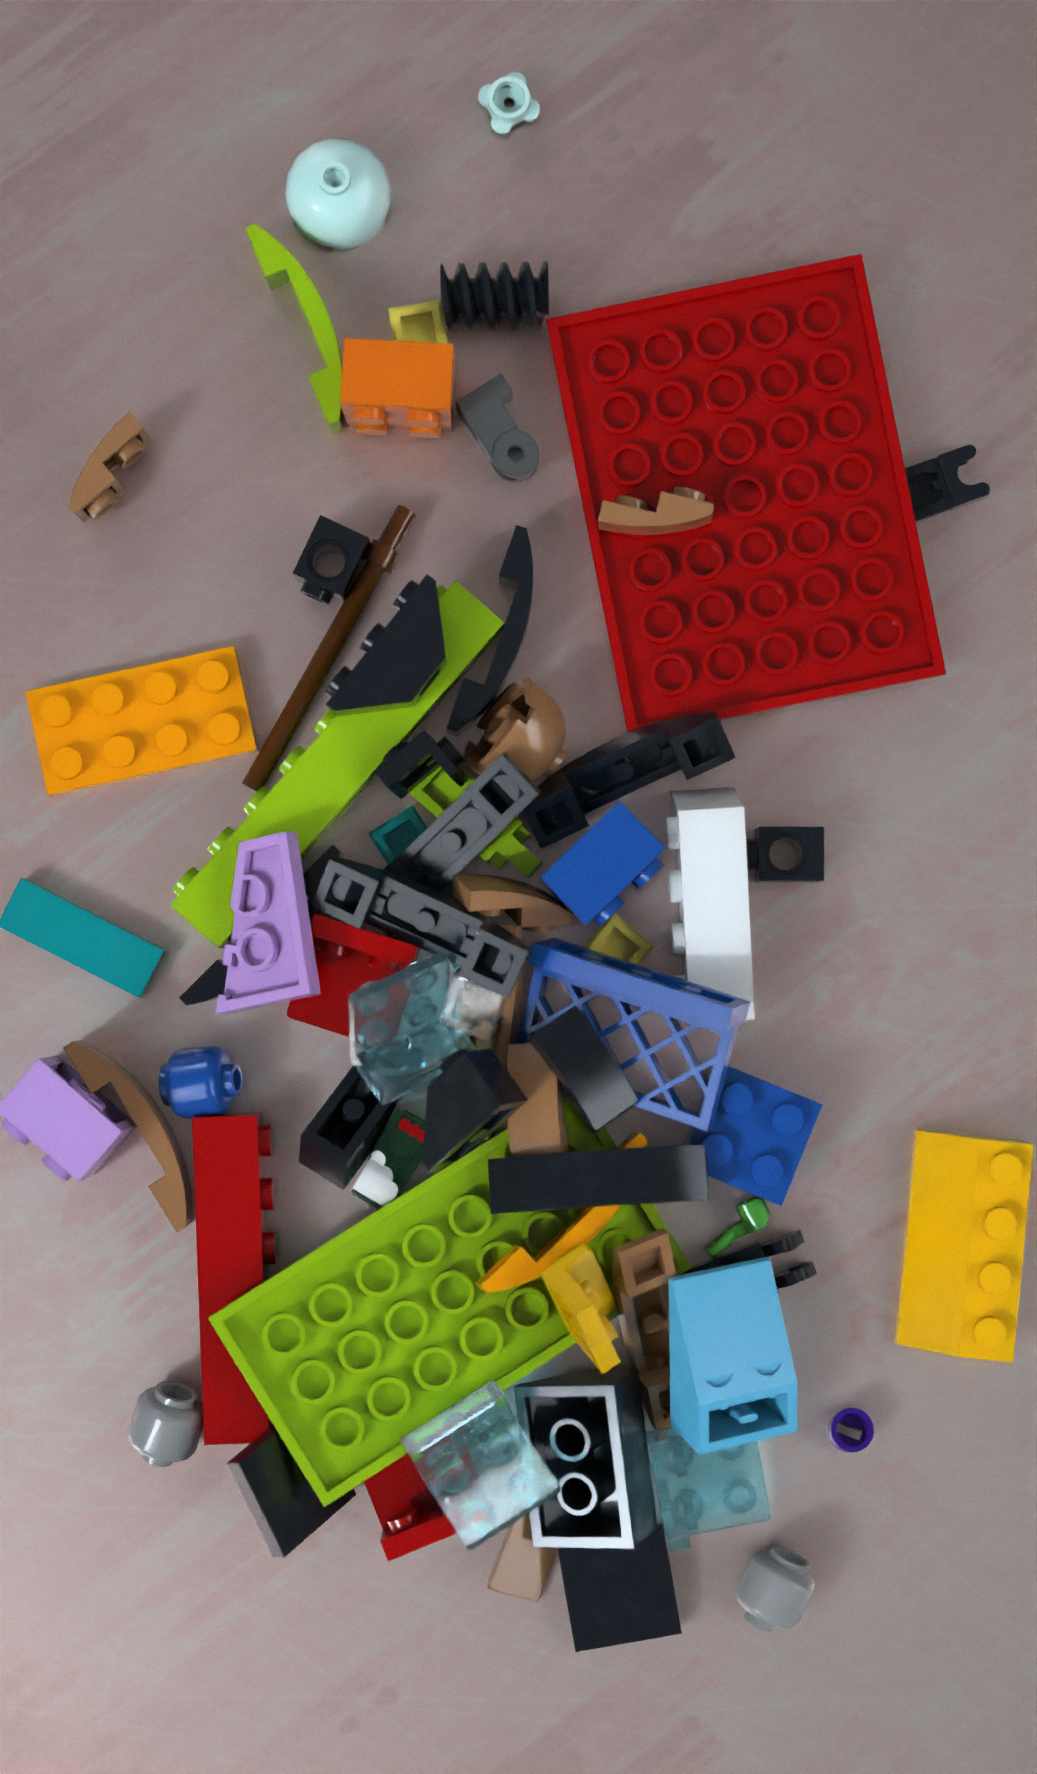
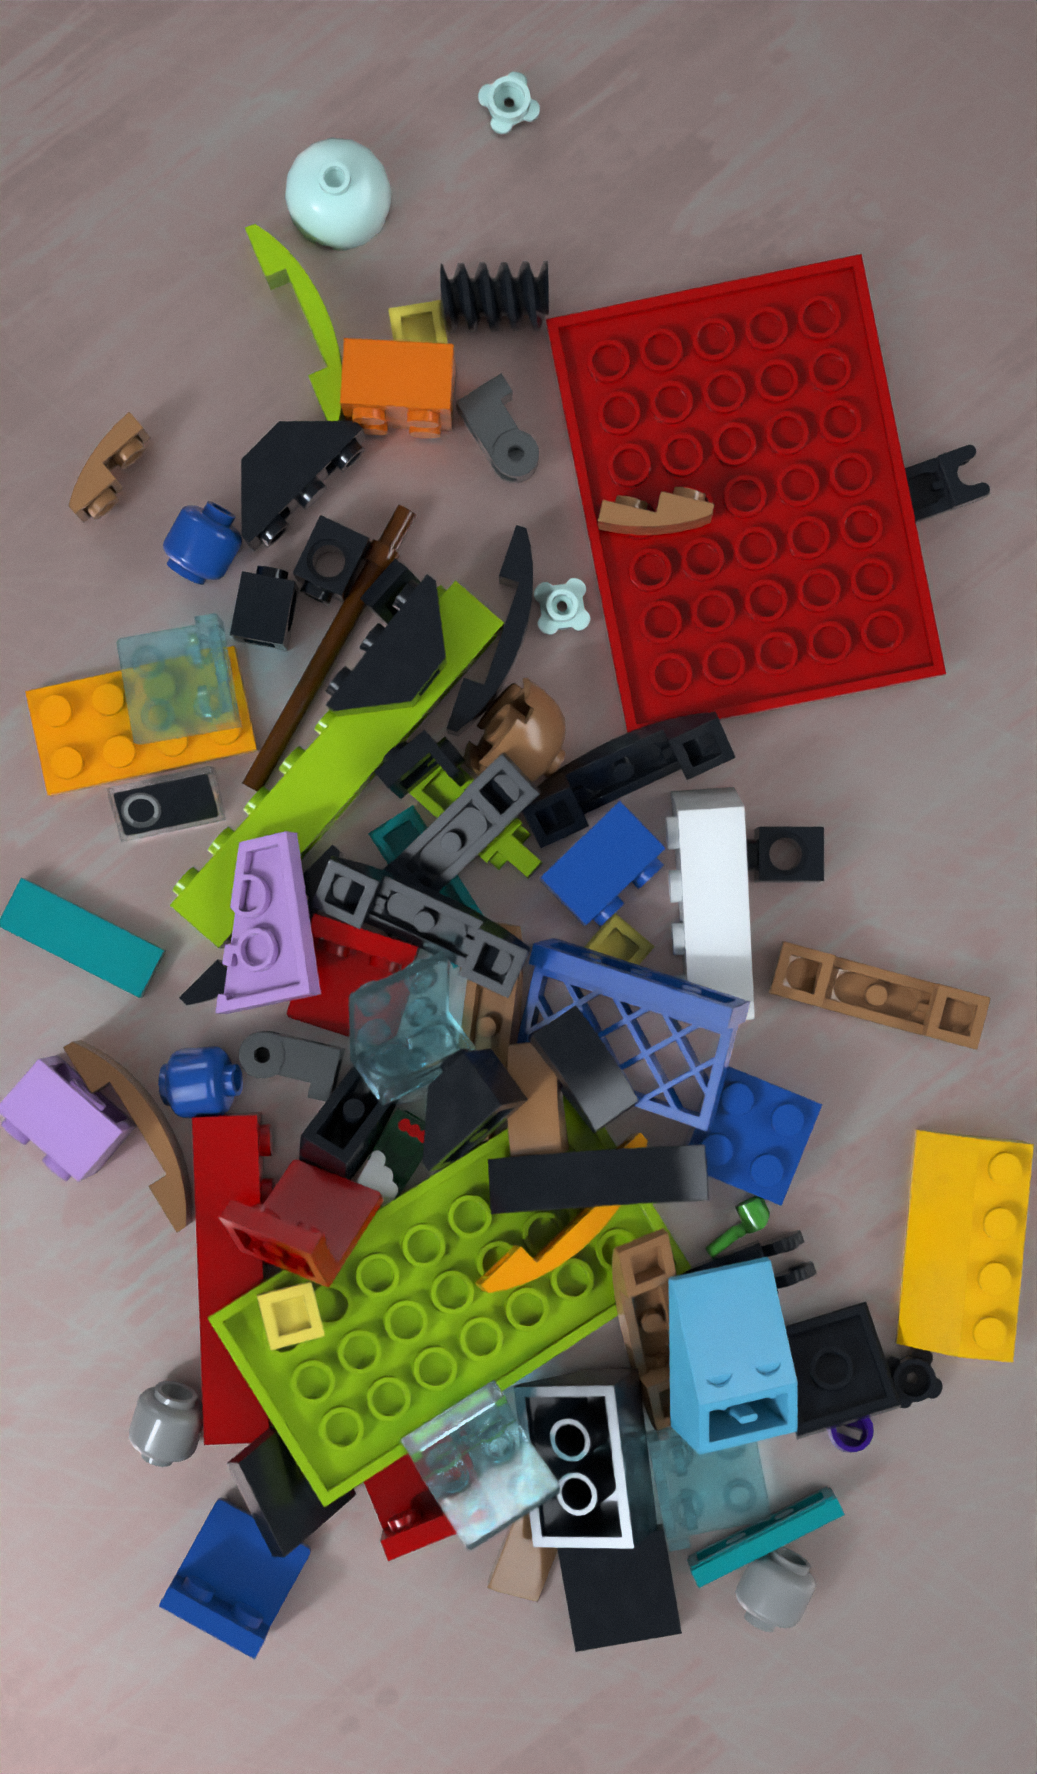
(166, 803): none -> slope
(179, 681): none -> clear light blue bracket
(202, 542): none -> blue head
(232, 1581): none -> blue bracket
(265, 608): none -> black brick
(290, 472): none -> black slope
(290, 1315): none -> light yellow tile
(293, 1057): none -> dark grey leg
(305, 1222): none -> red bracket
(385, 590): none -> black plate
(471, 1008): clear plate -> none
(522, 902): medium nougat slope -> none
(573, 617): none -> light aqua plate
(583, 1303): yellow bracket -> none
(764, 1536): none -> teal tile
(839, 1370): none -> black tile
(879, 995): none -> medium nougat slope
(926, 1384): none -> black plate

